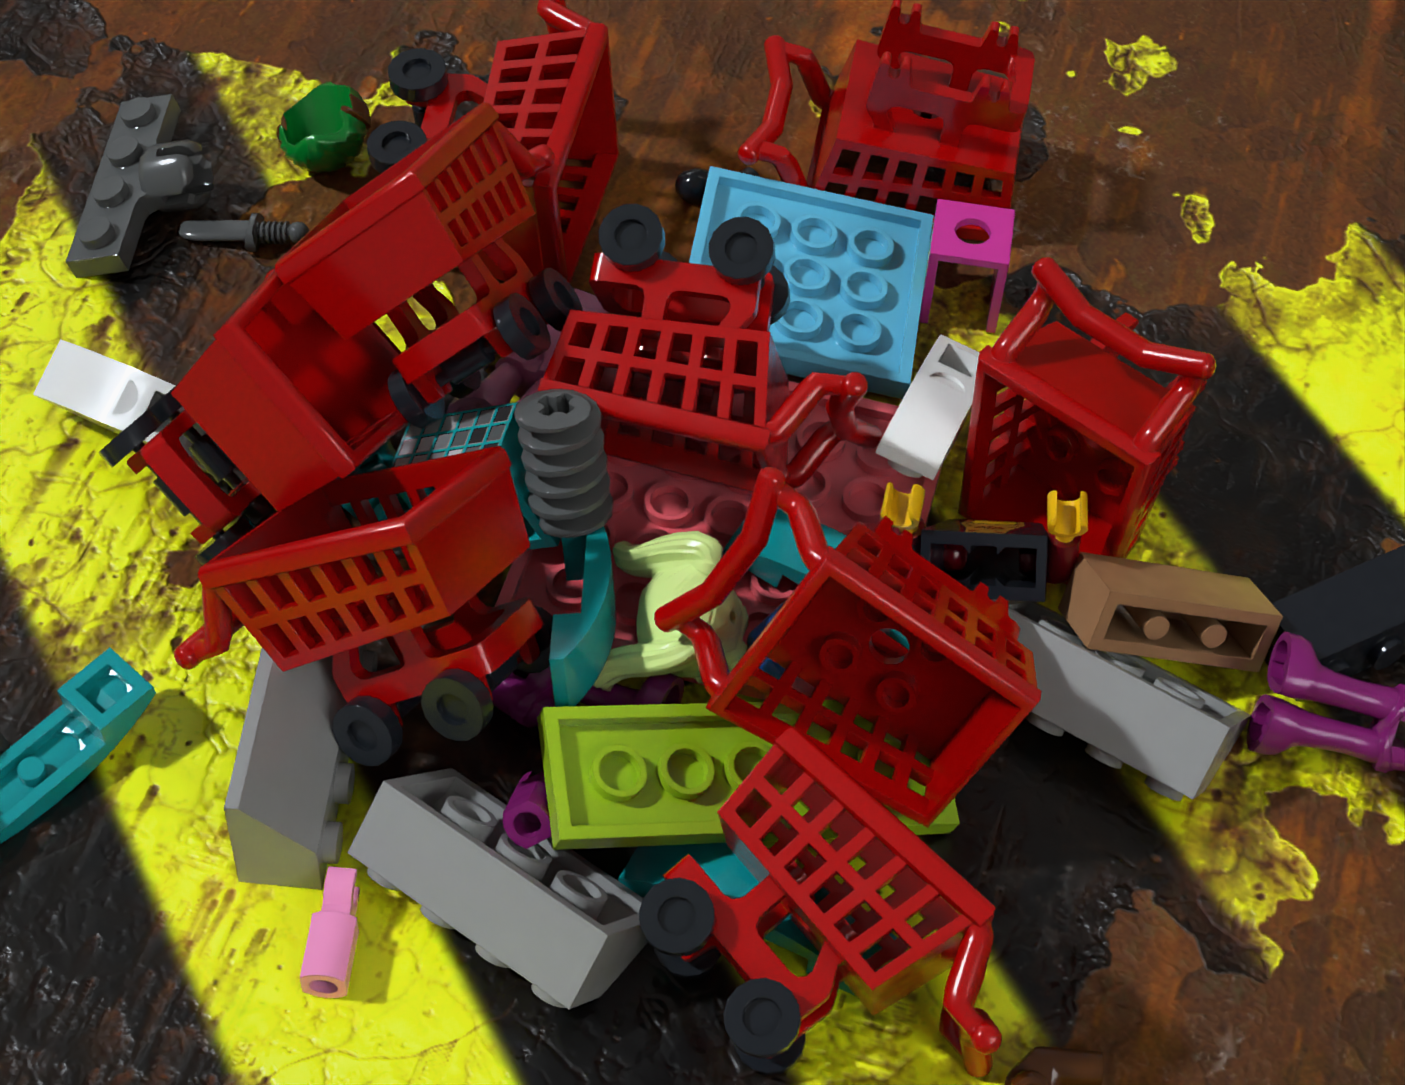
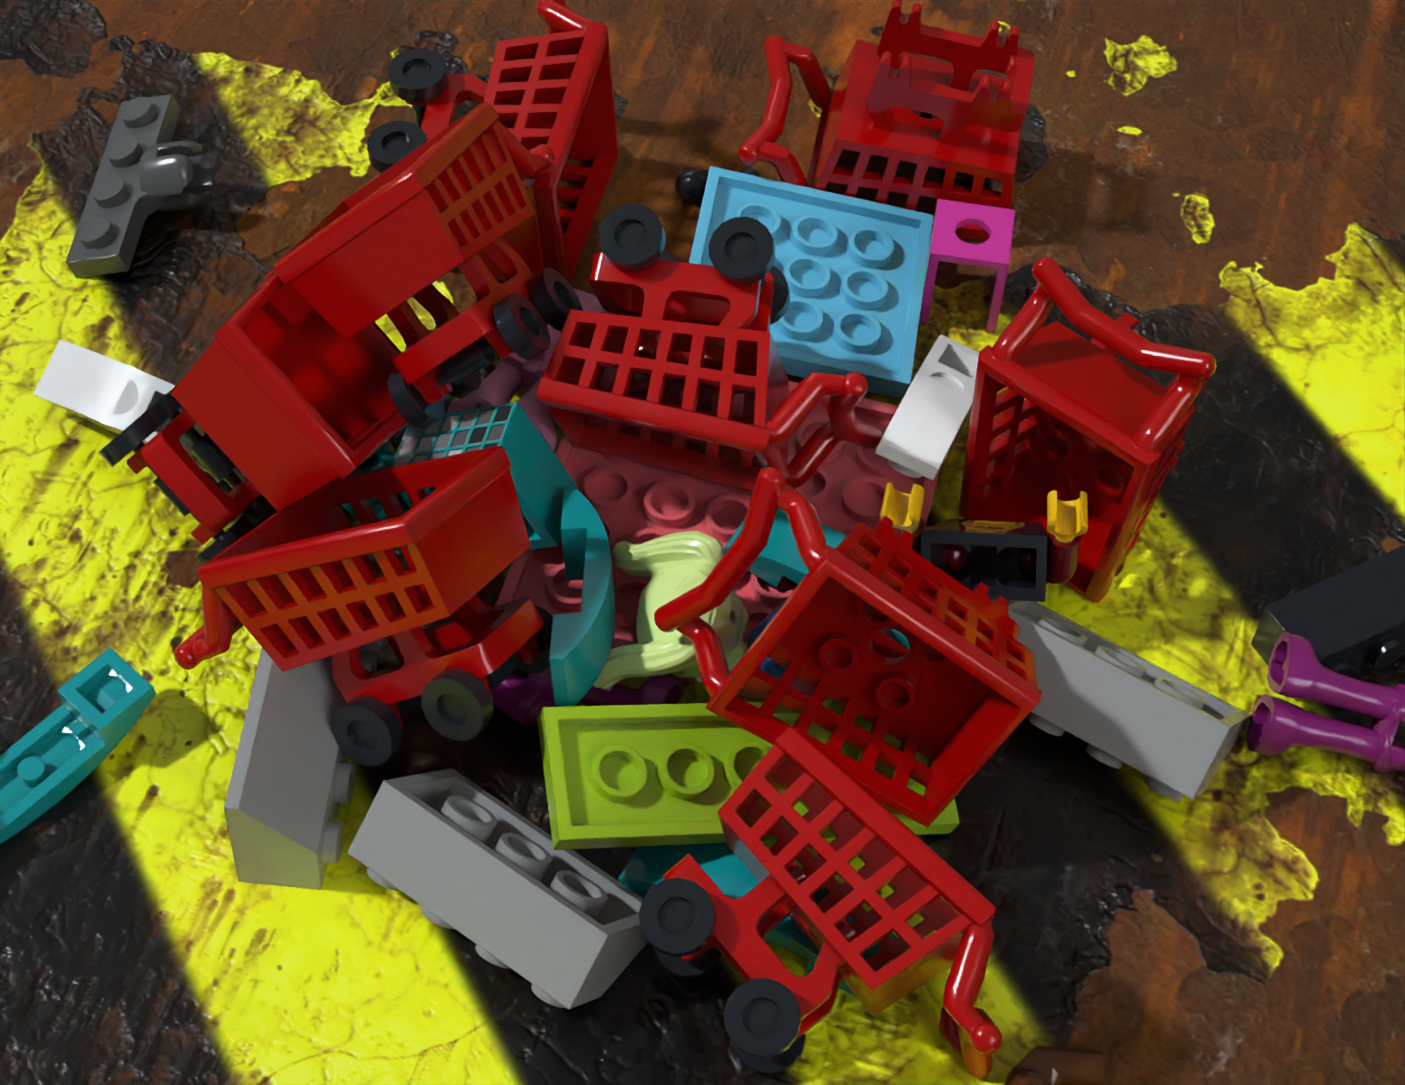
(251, 231): dark grey piece -> none
(325, 128): green hair -> none
(332, 937): bright pink bar -> none
(527, 812): magenta bar -> none
(564, 462): dark grey piece -> none
(1169, 612): medium nougat brick -> none

